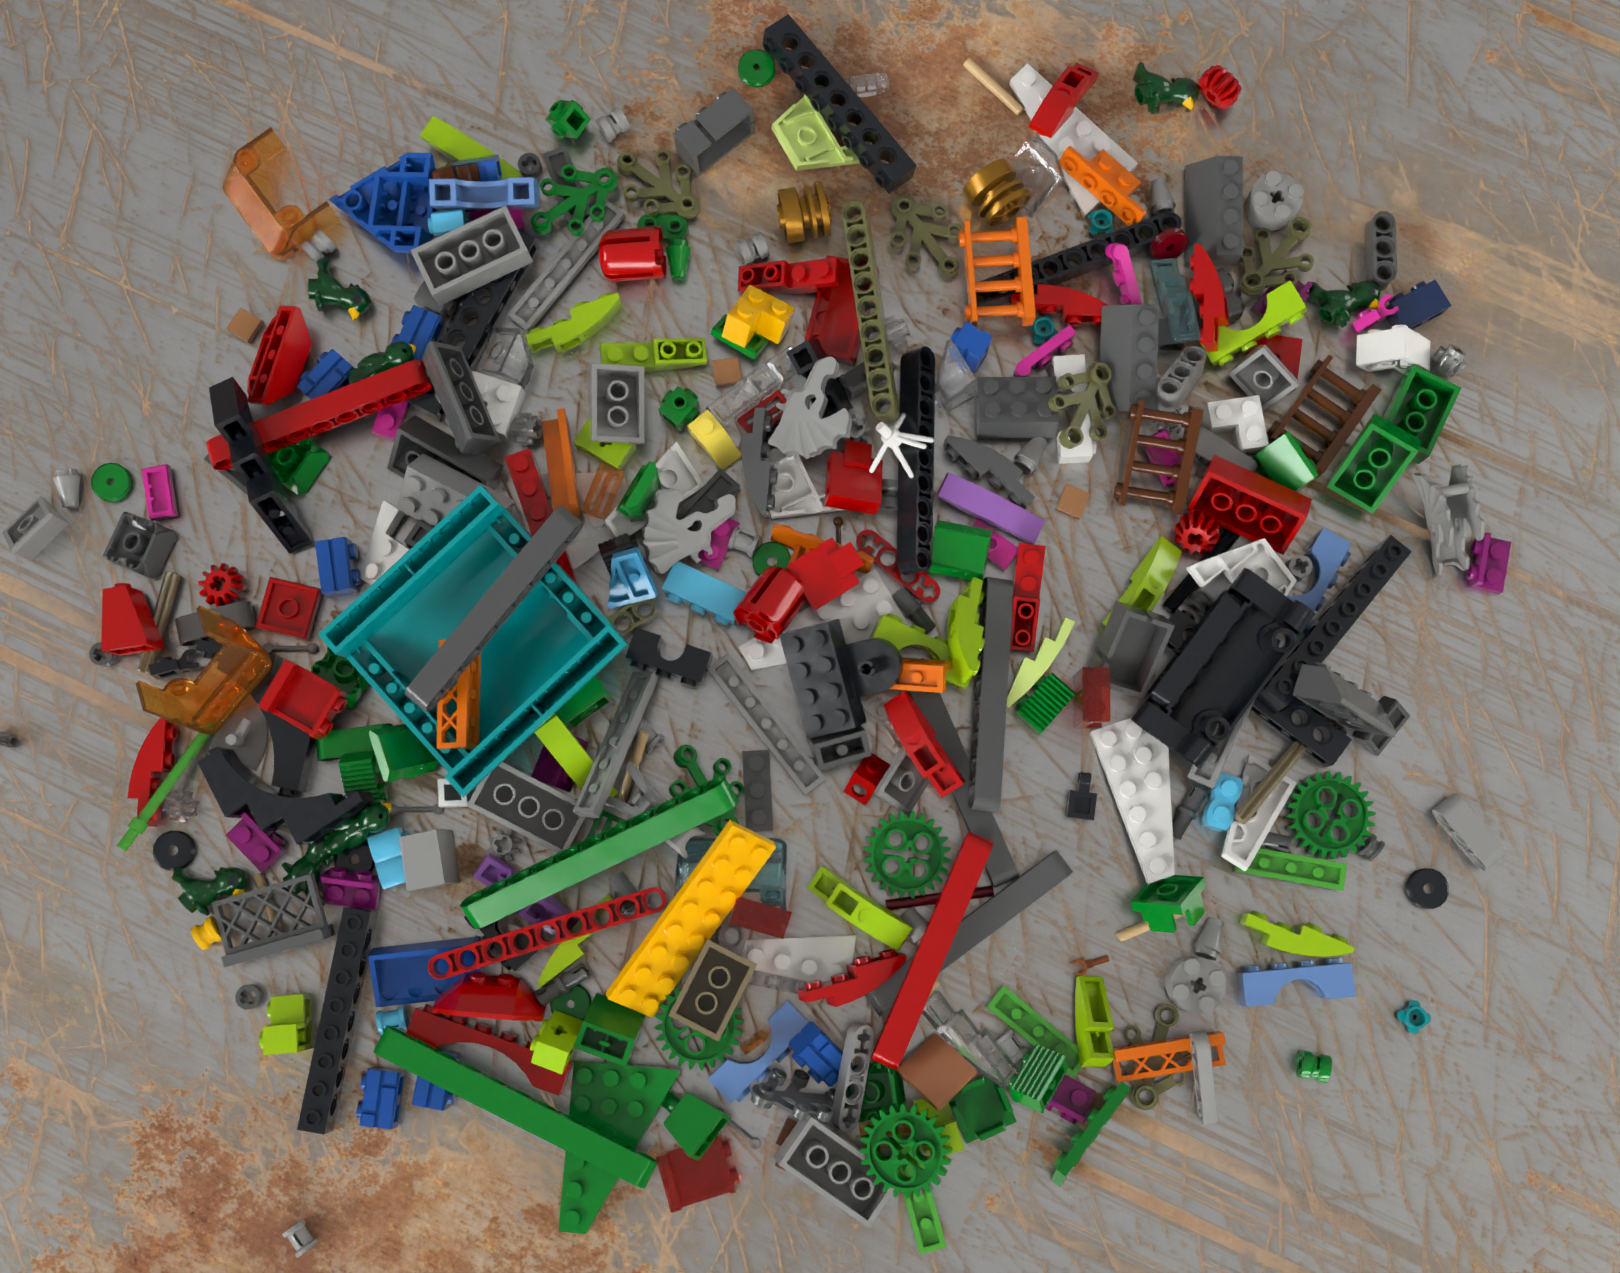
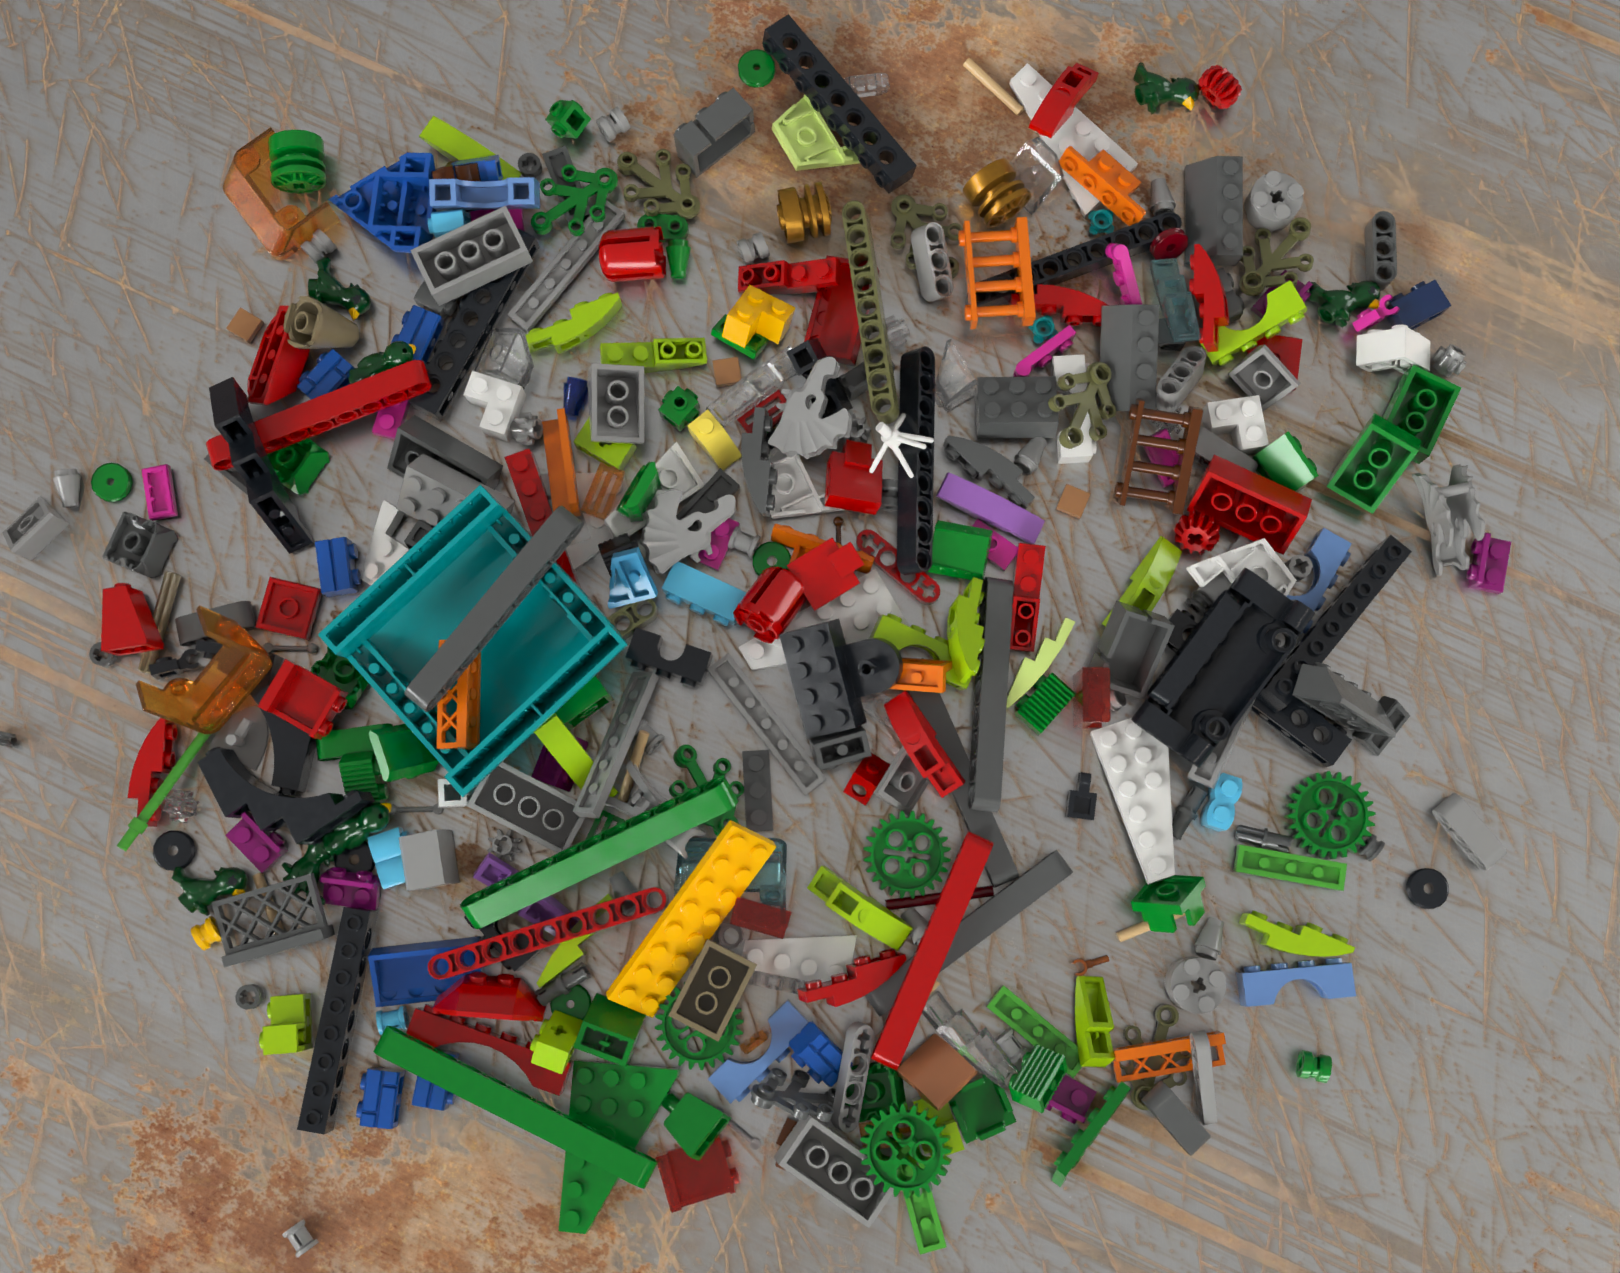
(213, 583): red gear -> none
(297, 161): none -> green wheel
(318, 326): none -> dark tan cone
(459, 398): dark grey slope -> none
(574, 395): none -> clear blue cone
(913, 609): dark grey axle -> none
(930, 274): none -> light grey beam
(972, 345): blue brick -> none
(1117, 700): none -> light grey plate
(1175, 1118): none -> dark grey beam
(1189, 584): black axle -> none
(1245, 839): white wing -> none
(1269, 782): dark tan axle -> none
(1348, 418): reddish brown fence -> none
(1421, 1020): teal plate -> none

